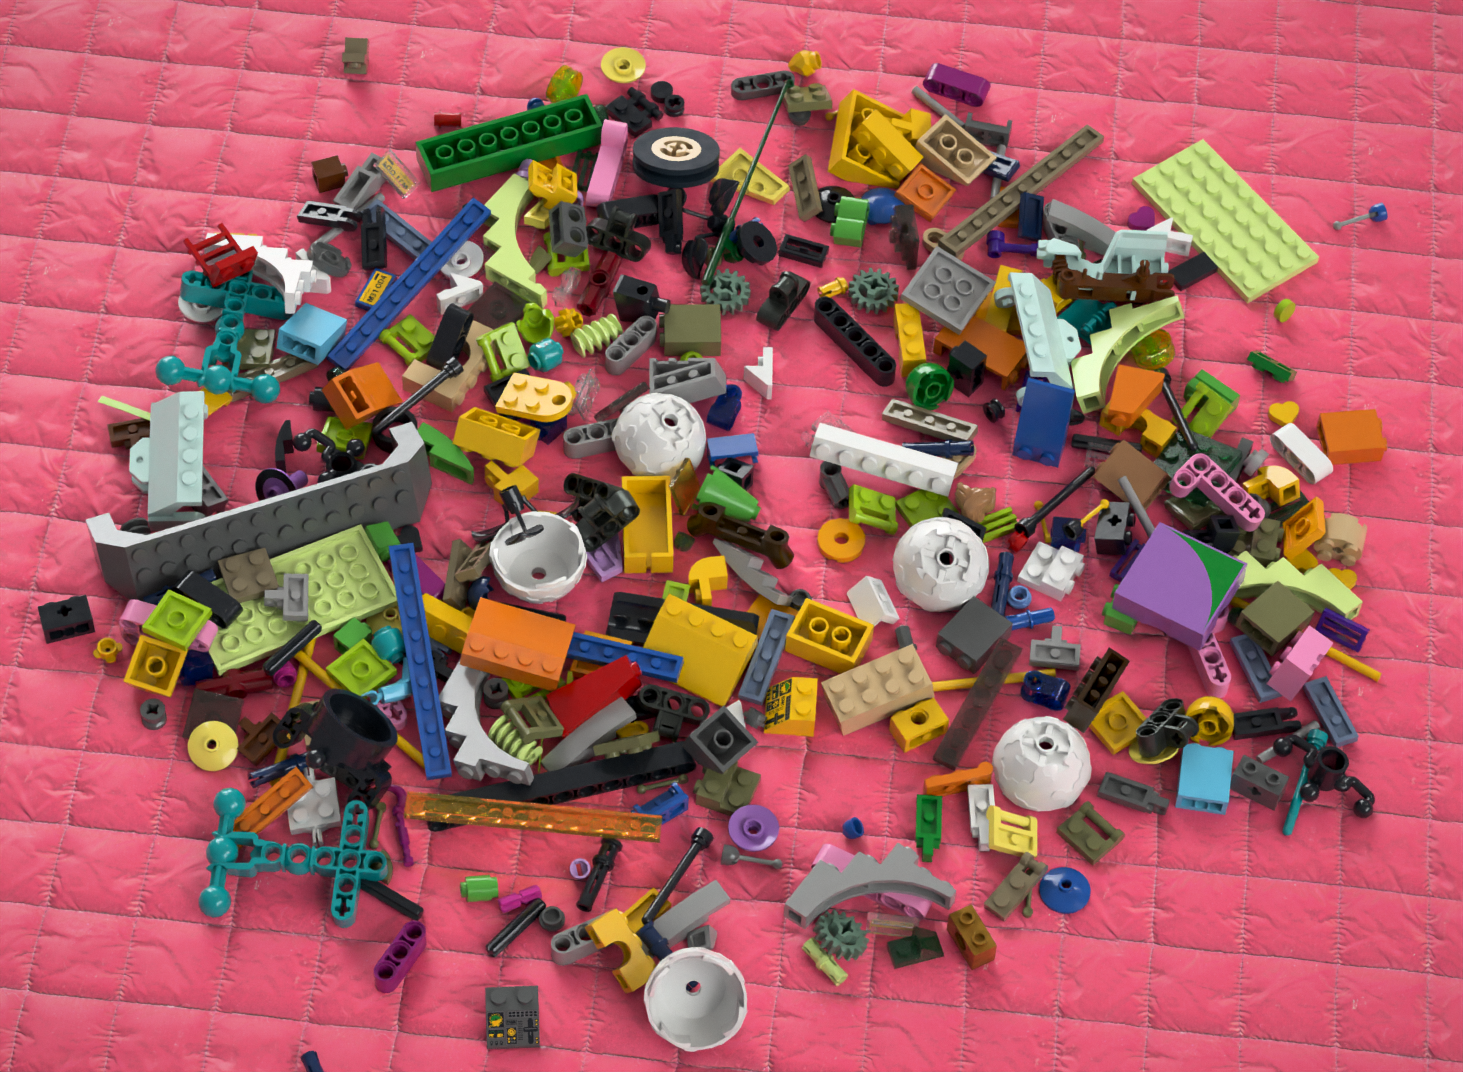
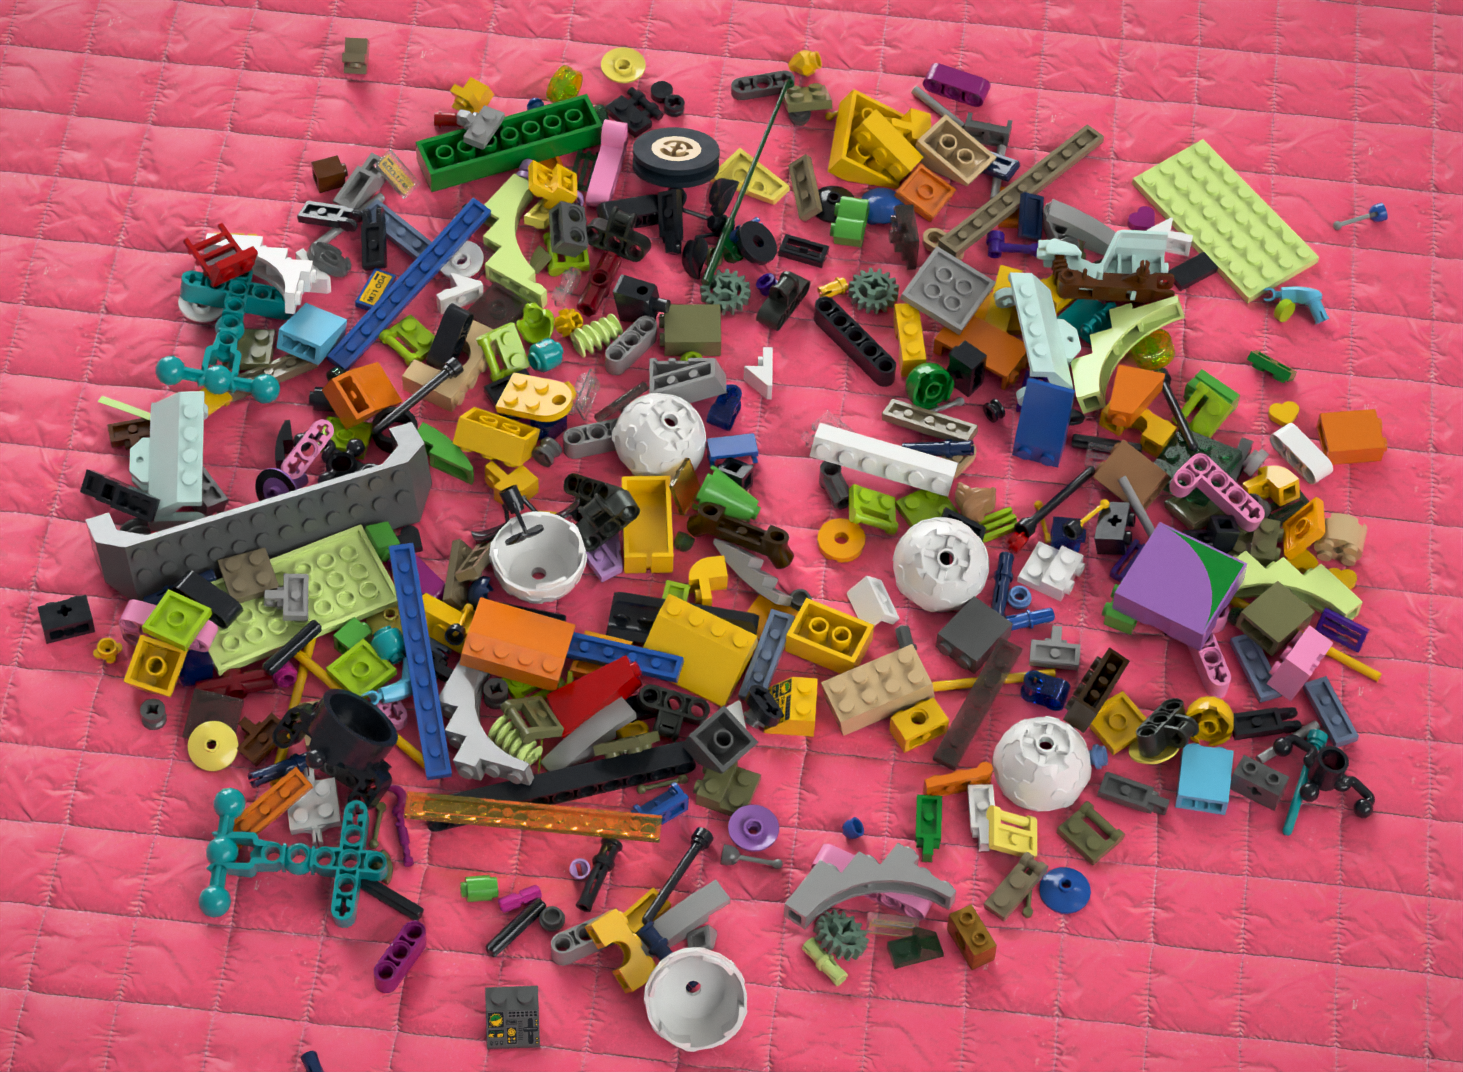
(120, 495): none -> black slope
(313, 431): none -> bright pink beam
(458, 629): none -> black hinge
(471, 96): none -> yellow brick
(480, 126): none -> light grey hinge
(546, 451): none -> dark grey wheel
(763, 706): none -> black beam
(765, 282): none -> dark purple bush
(959, 402): none -> light grey hinge
(1098, 756): none -> medium blue plate
(1305, 296): none -> medium azure arm

